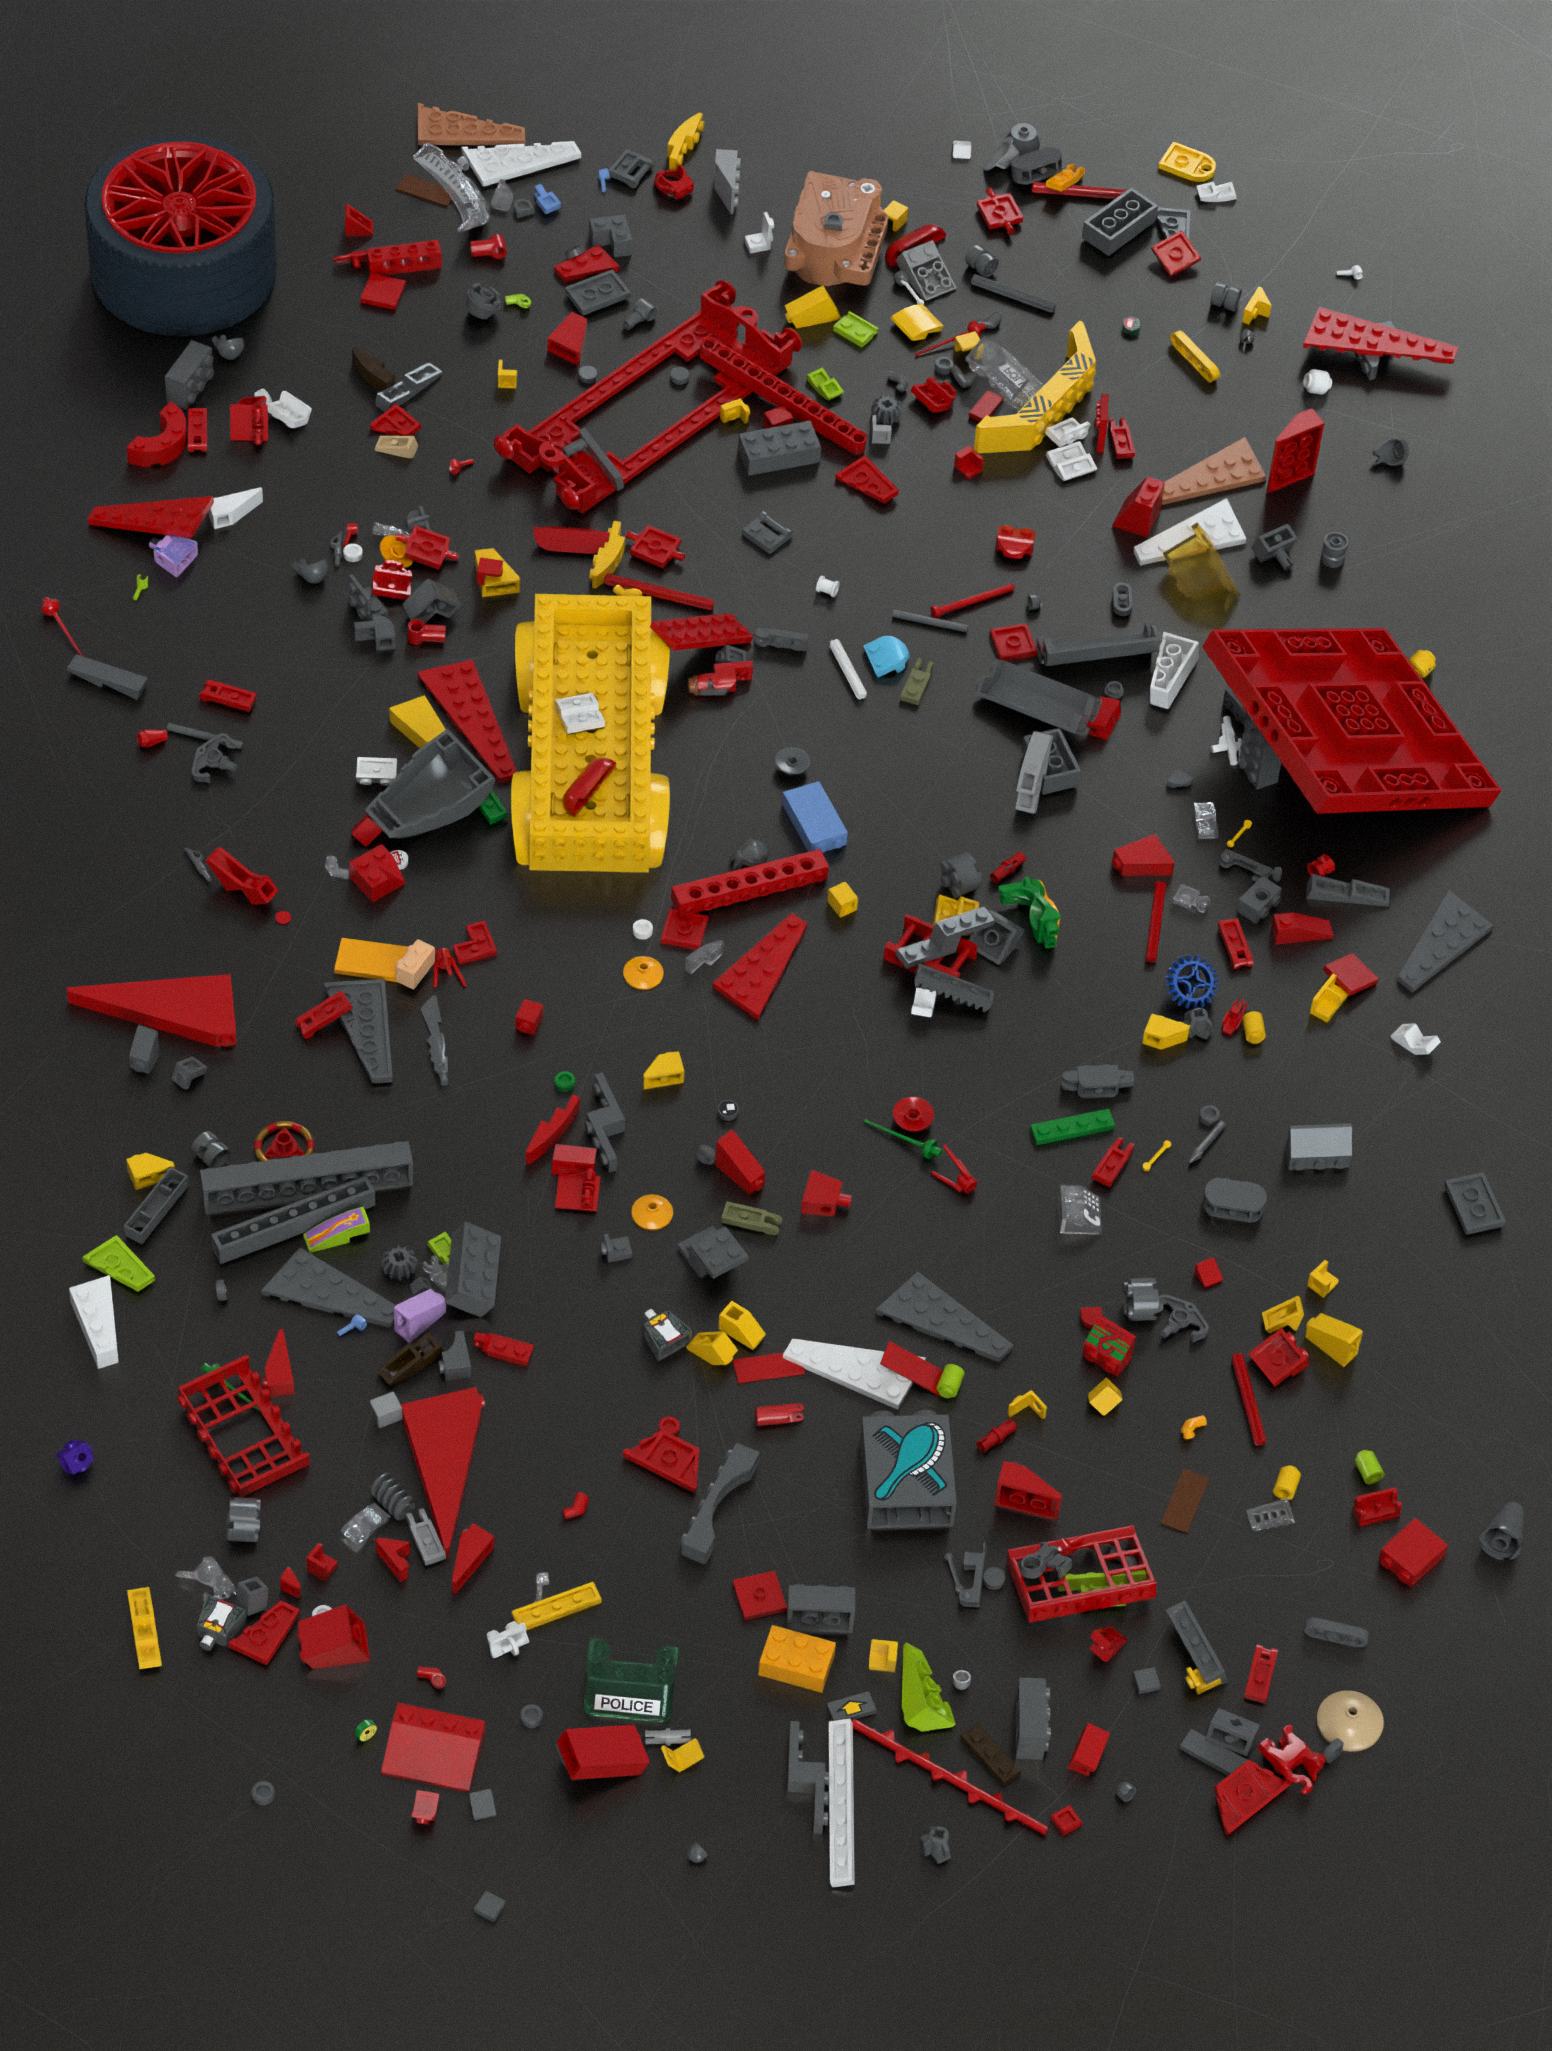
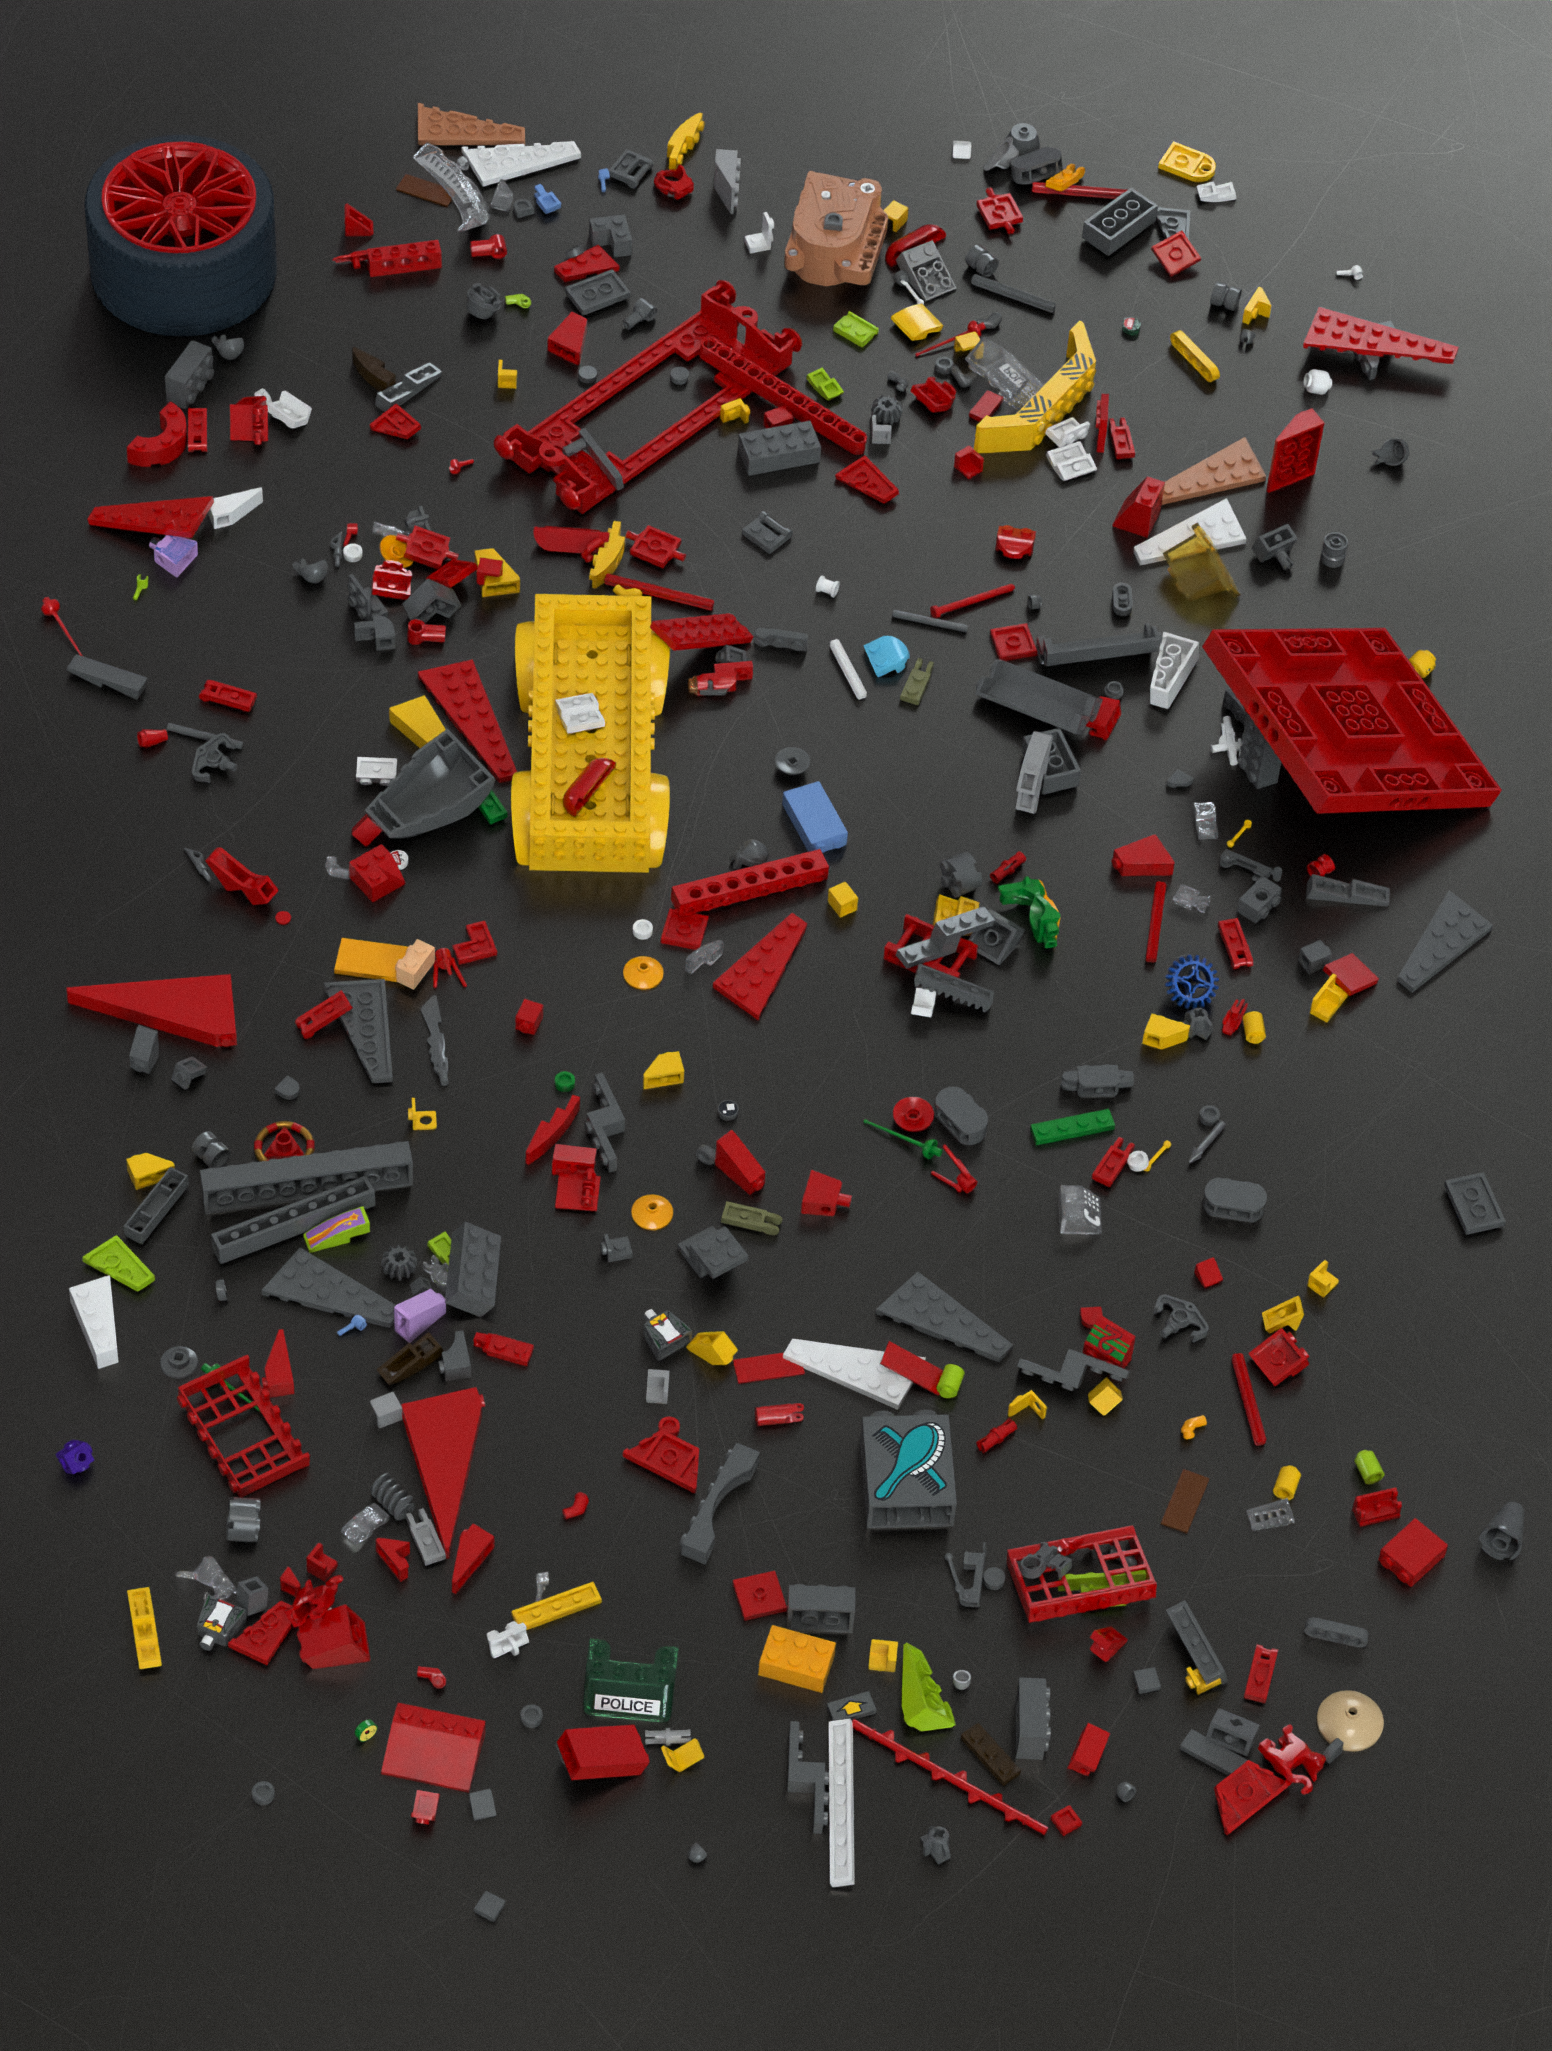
(176, 1368): none -> dark grey piece
(287, 1088): none -> dark grey tile
(313, 1601): none -> red animal
(383, 291): red tile -> none
(397, 445): tan slope -> none
(416, 1116): none -> yellow bracket
(453, 572): none -> red tile
(590, 547): none -> red arm
(657, 1386): none -> light grey panel
(741, 1325): yellow slope -> none
(812, 309): yellow slope -> none
(961, 1115): none -> dark grey brick
(1026, 1492): red slope -> none
(1073, 1369): none -> dark grey bracket
(1138, 1161): none -> white tile
(1141, 1299): dark grey brick -> none
(1299, 928): red slope -> none
(1314, 956): none -> dark grey brick
(1319, 1146): slope -> none
(1334, 1337): yellow slope -> none
(1412, 1039): white slope -> none

